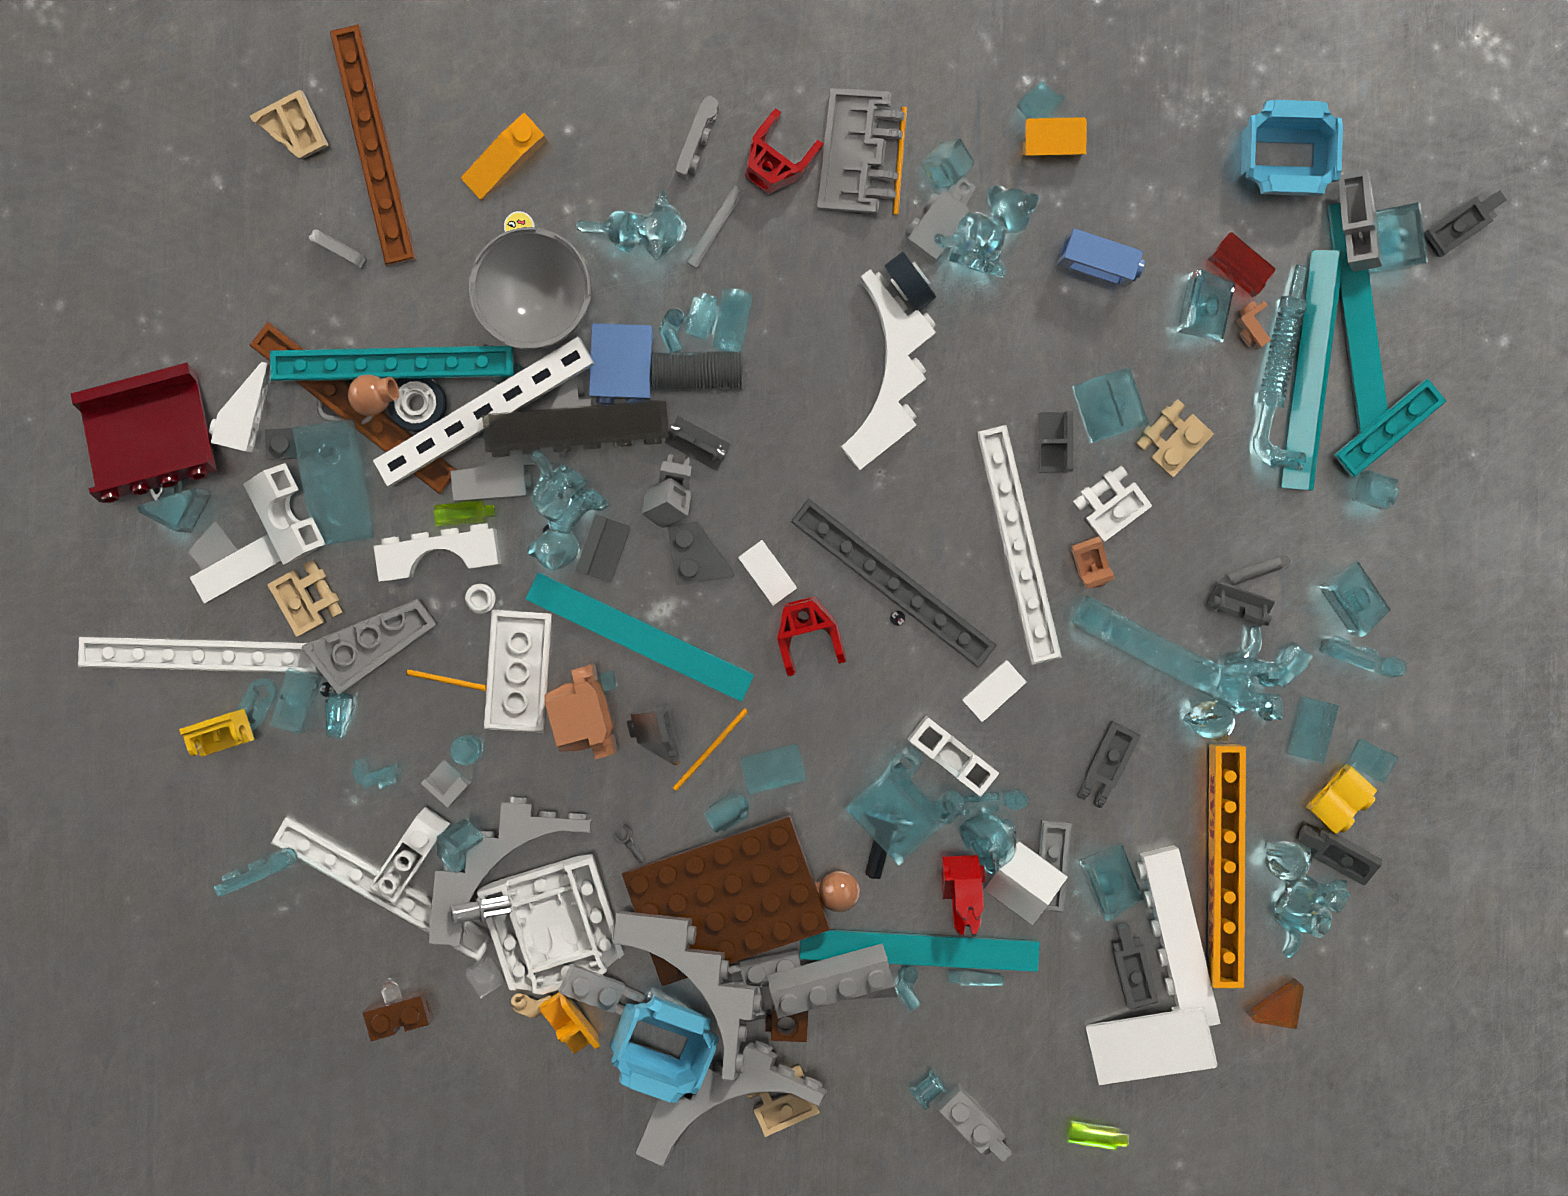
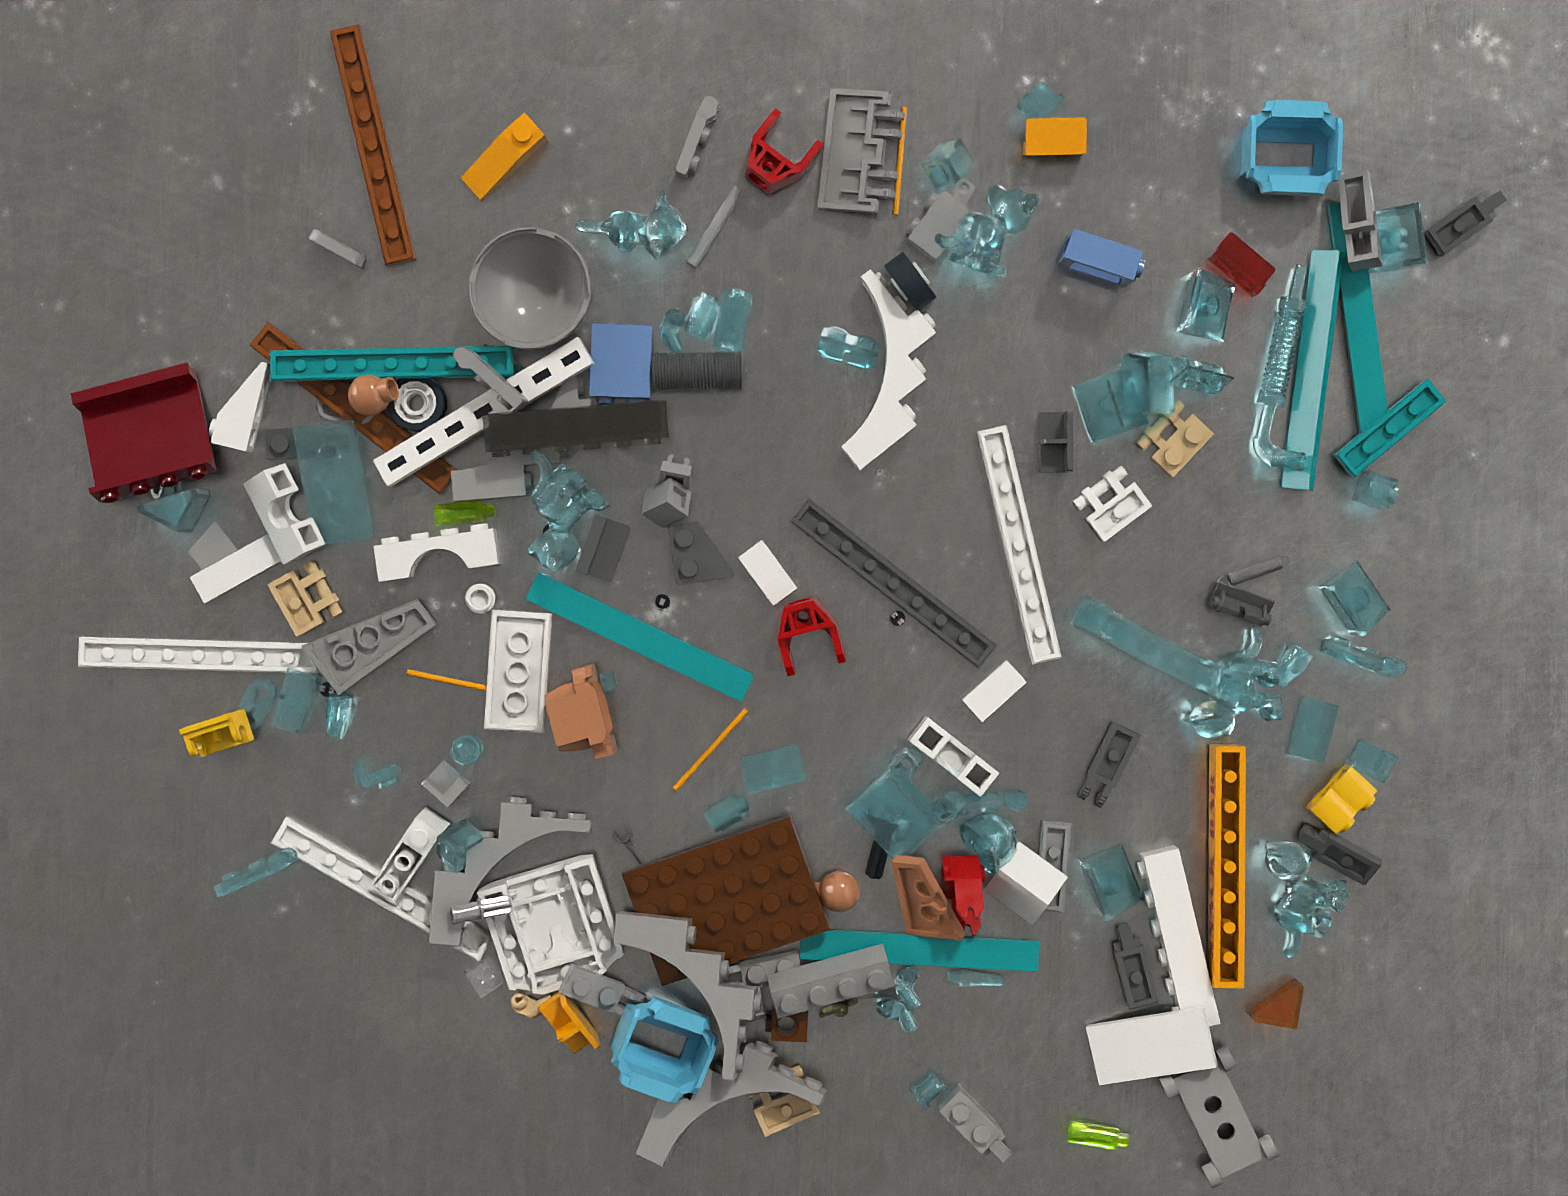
(292, 124): tan wing -> none
(397, 1011): reddish brown piece -> none
(489, 377): none -> light grey hinge
(518, 220): light yellow tile -> none
(655, 732): dark grey wedge -> none
(662, 601): none -> black piece
(697, 443): dark grey hinge -> none
(839, 1009): none -> olive piece
(860, 347): none -> clear light blue hinge
(897, 1011): none -> clear light blue arm
(923, 902): none -> nougat wing
(1092, 563): nougat bracket -> none
(1138, 373): none -> clear light blue piece
(1200, 376): none -> clear light blue hinge
(1225, 1154): none -> light grey piece
(1252, 331): nougat bracket -> none

